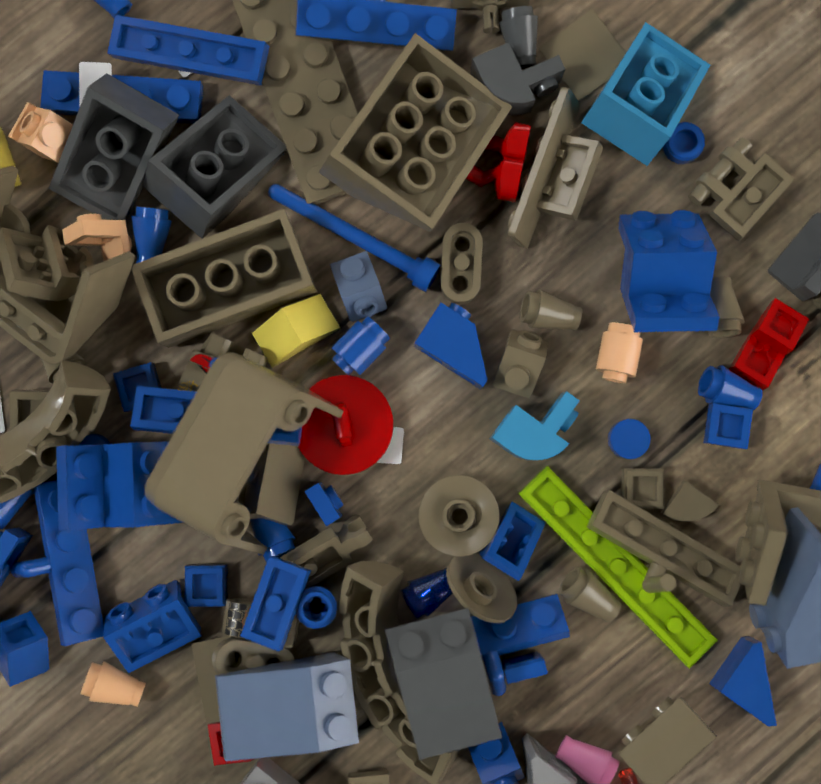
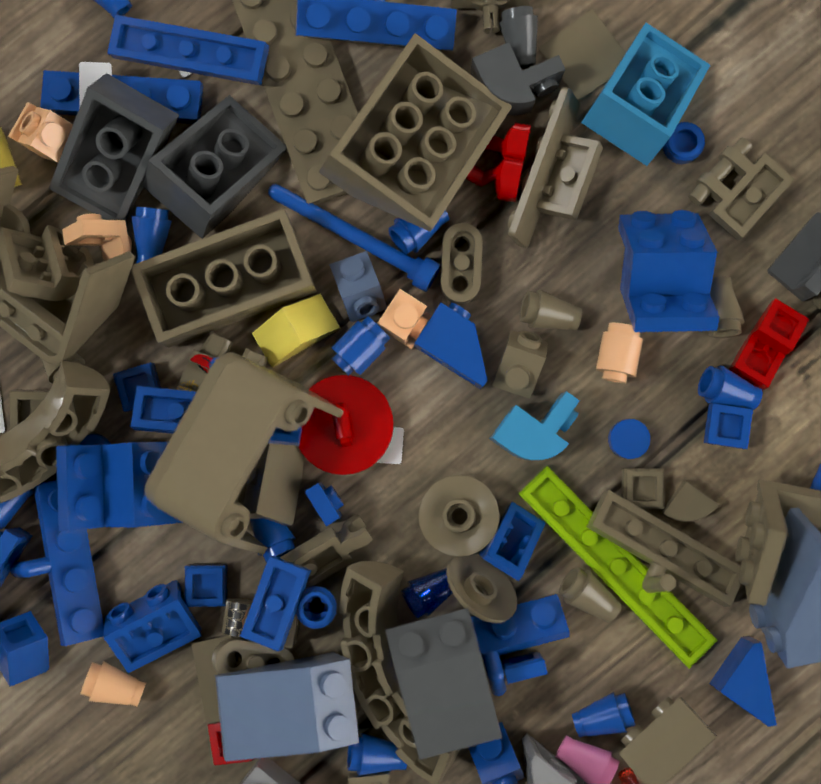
(373, 756): none -> blue cone
(404, 318): none -> light nougat brick
(411, 237): none -> blue cone
(606, 716): none -> blue cone

